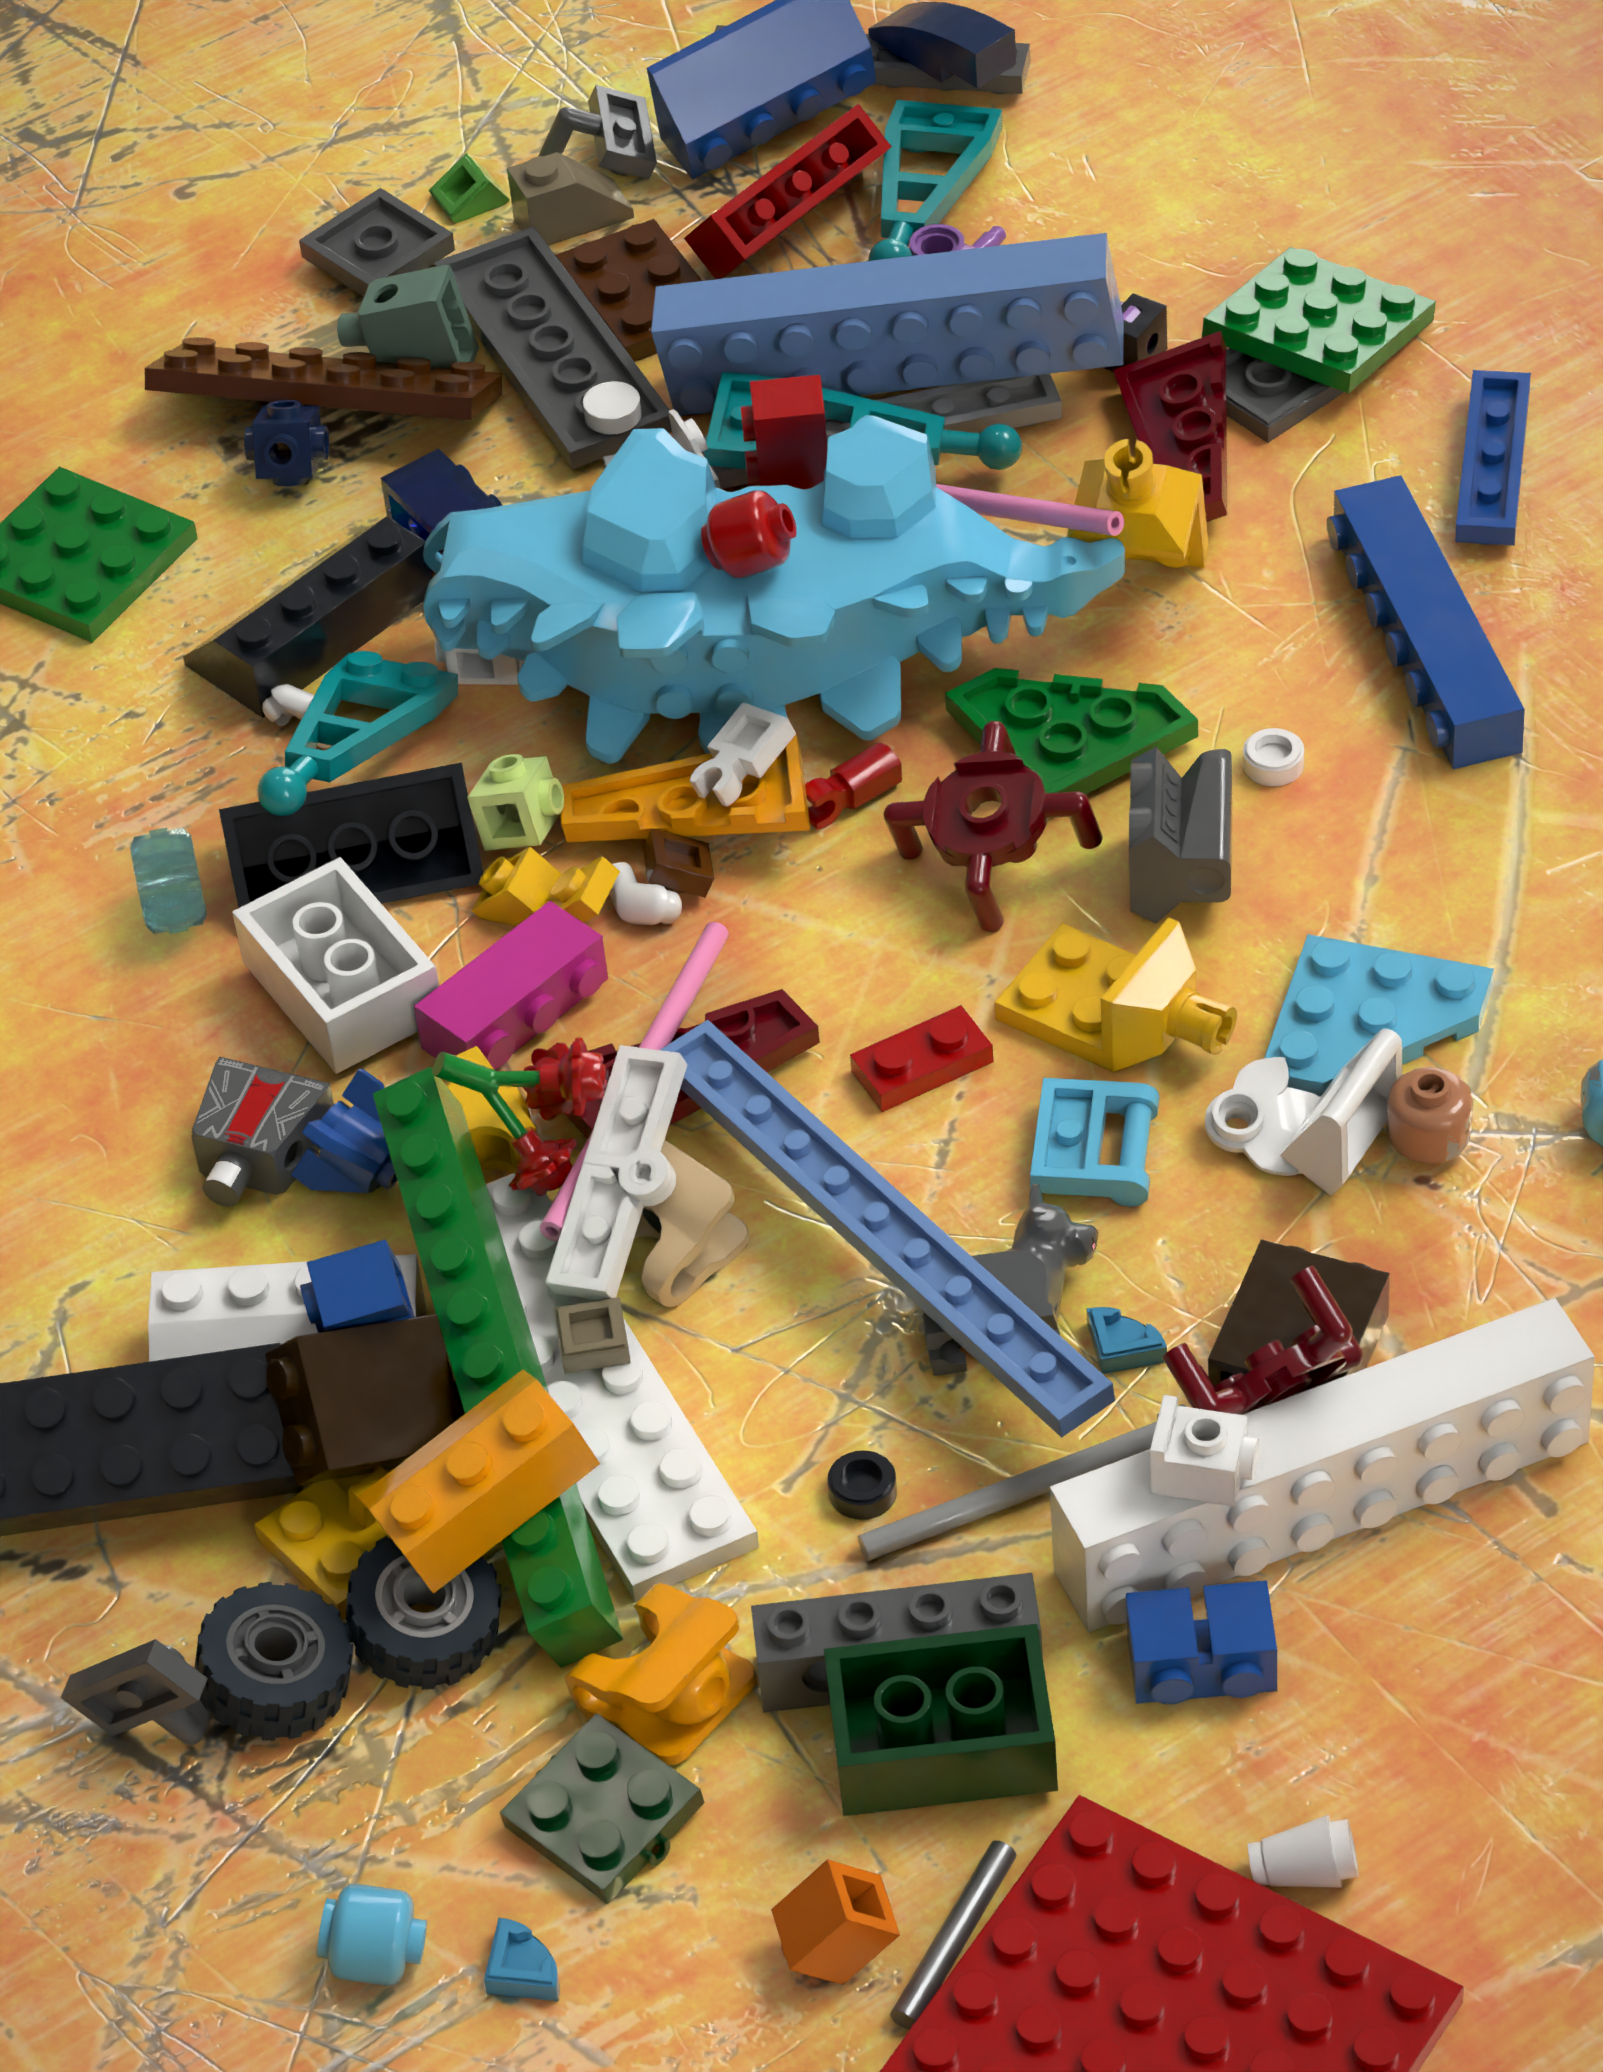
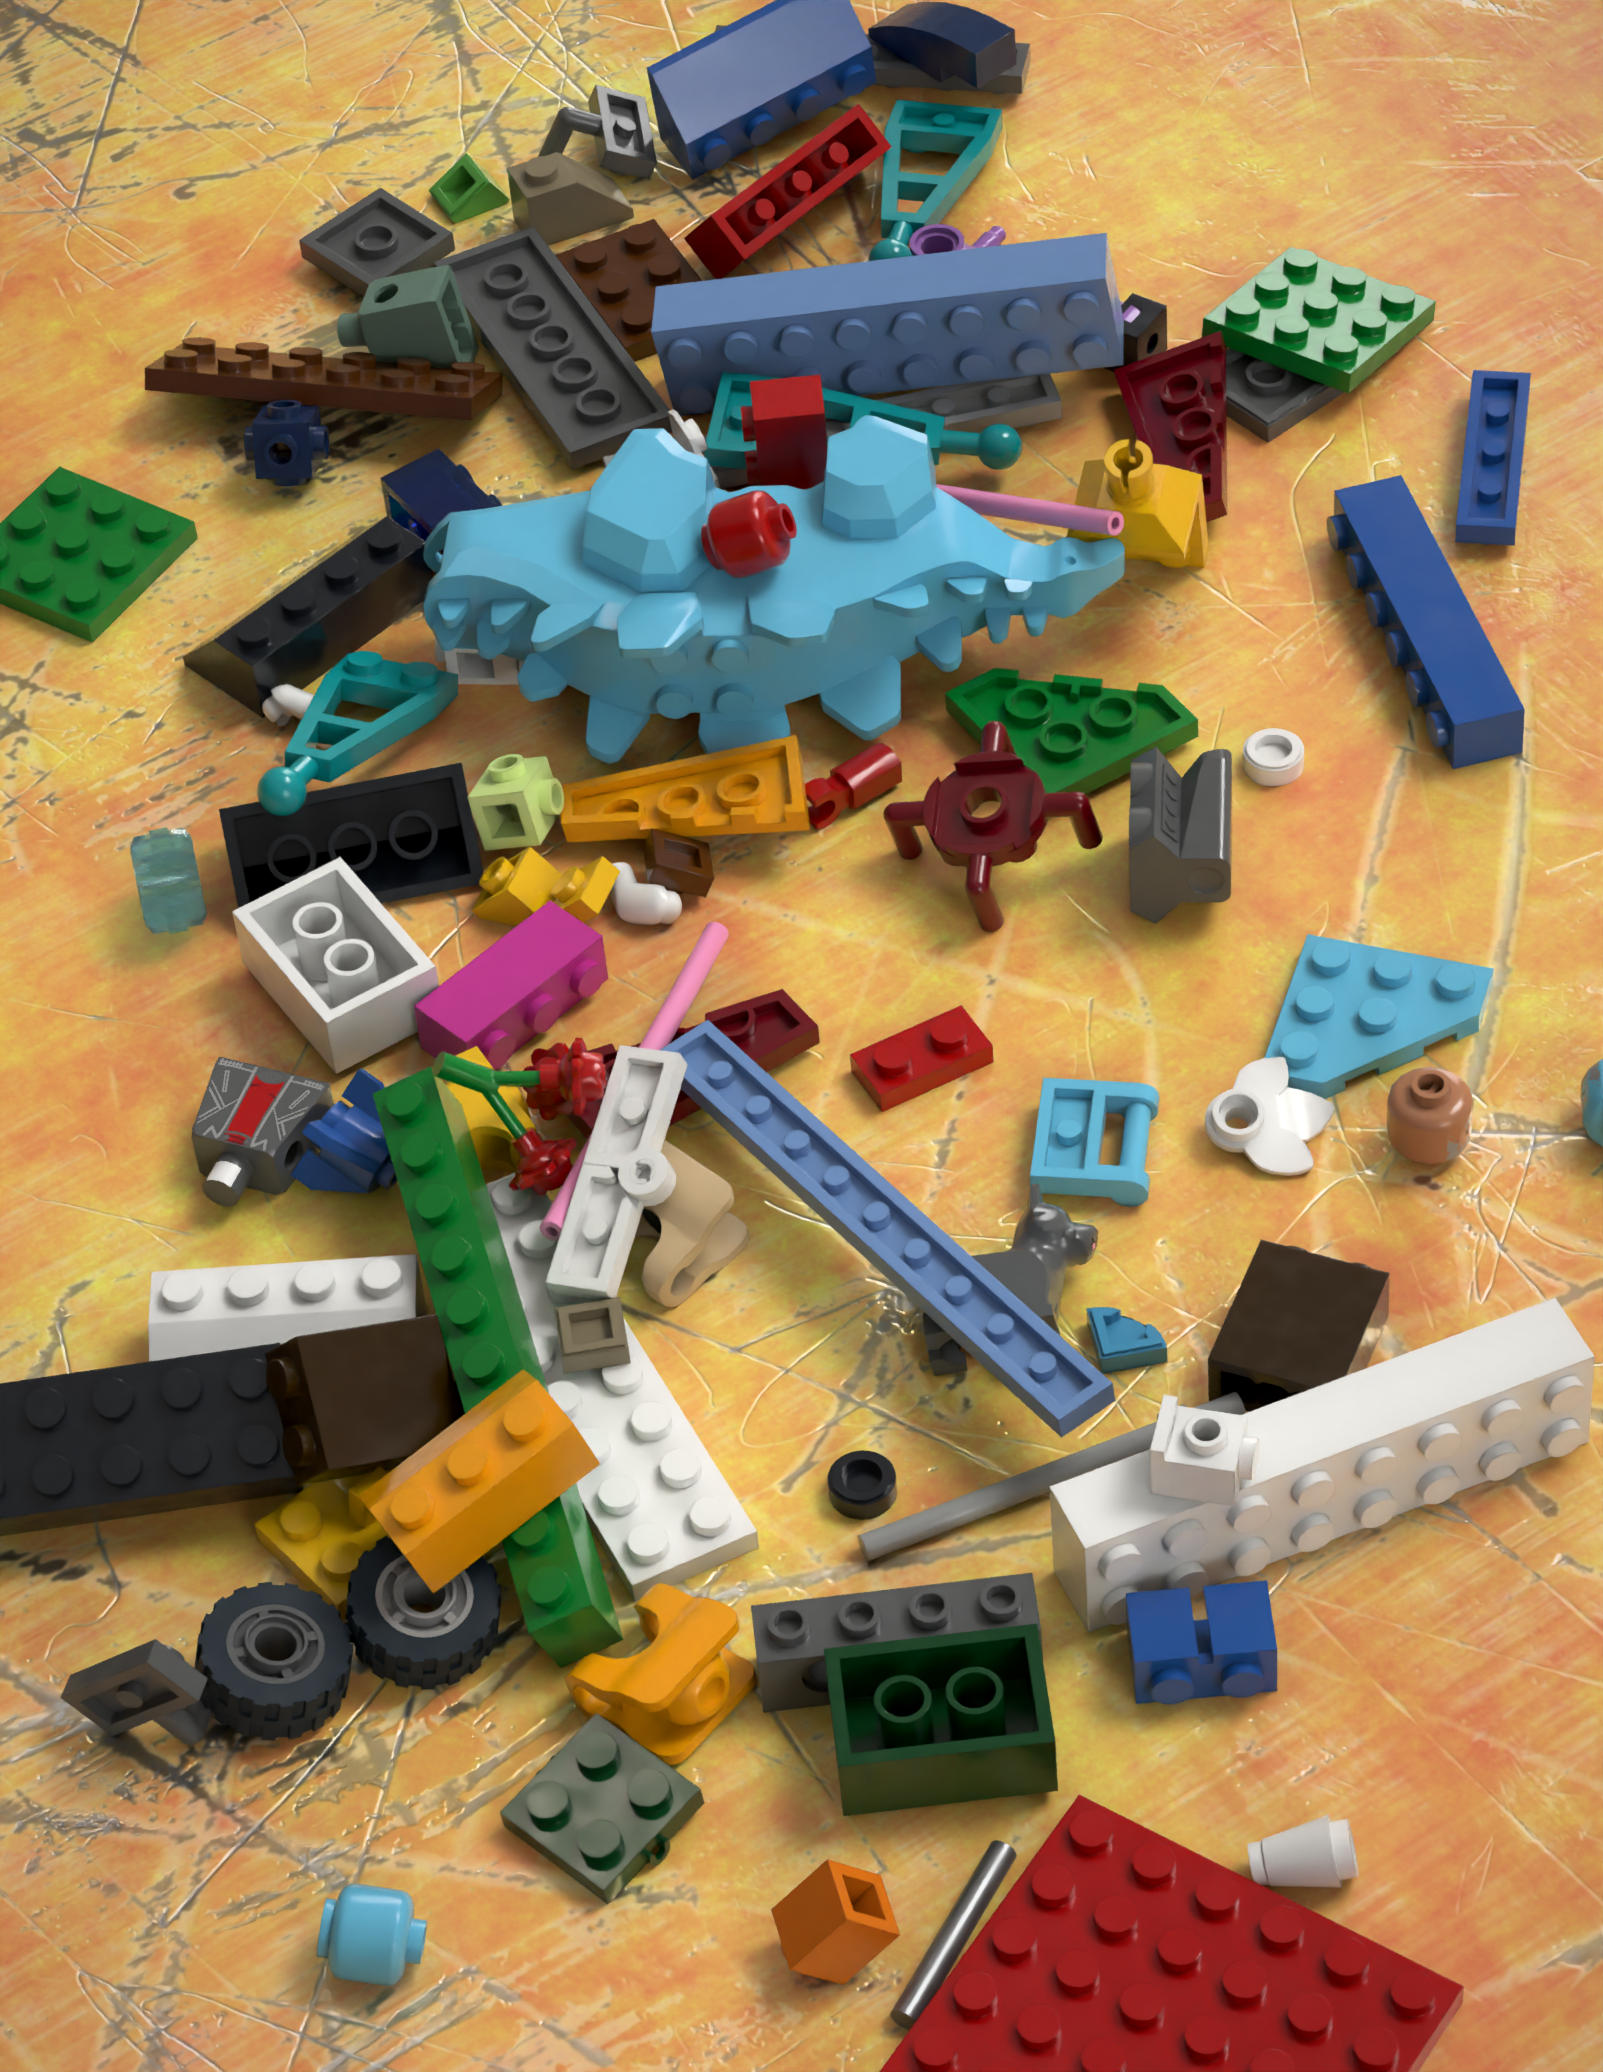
(356, 1289): blue piece -> none
(520, 1964): dark azure tile -> none
(612, 407): white tile -> none
(742, 747): white plate -> none
(1114, 1002): yellow plate -> none
(1273, 1370): dark red plate -> none
(1347, 1114): white tile -> none

